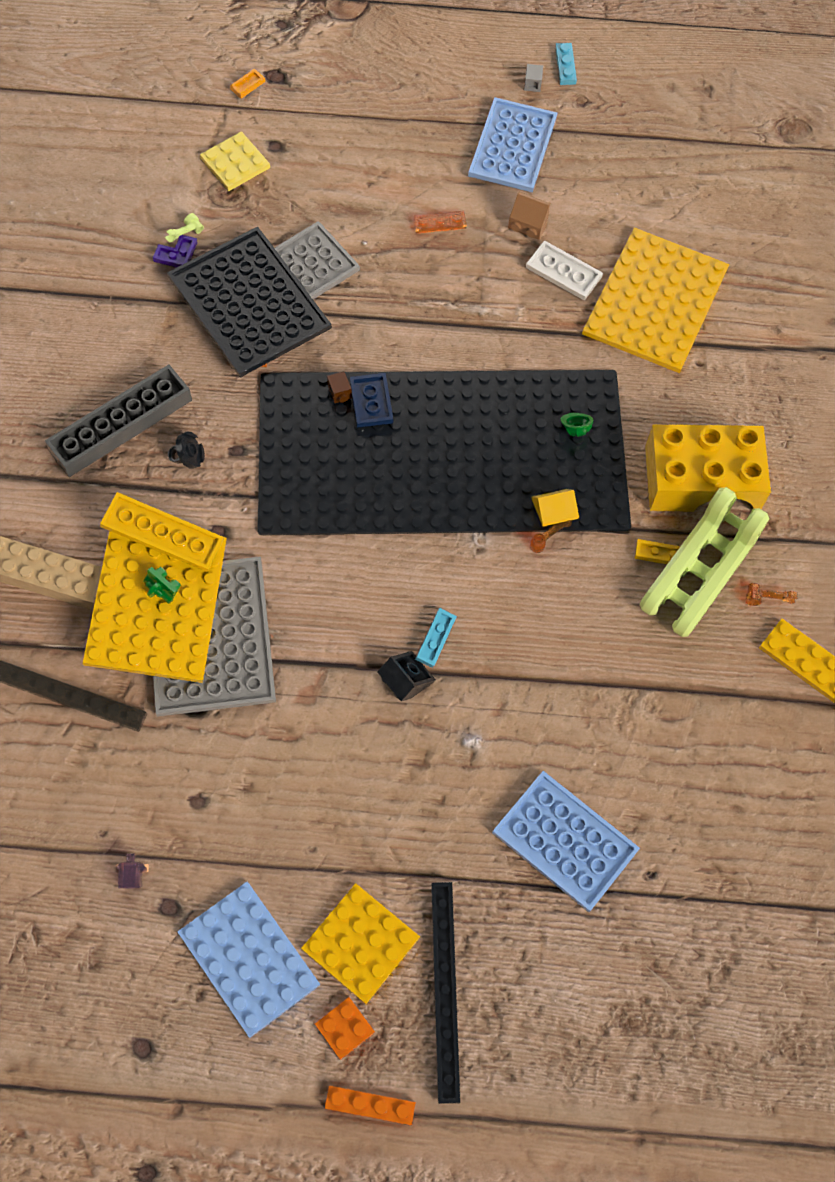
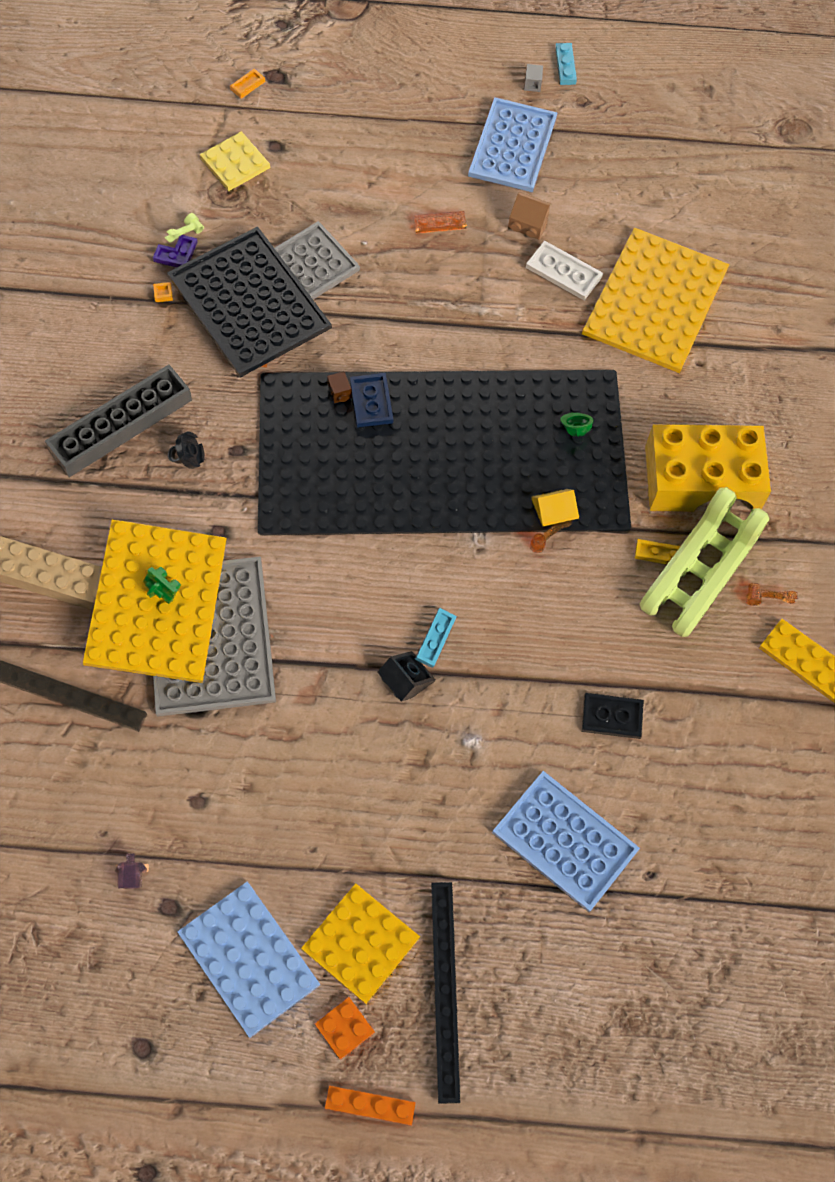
(161, 531): yellow plate -> none
(163, 292): none -> light orange plate
(612, 715): none -> black tile

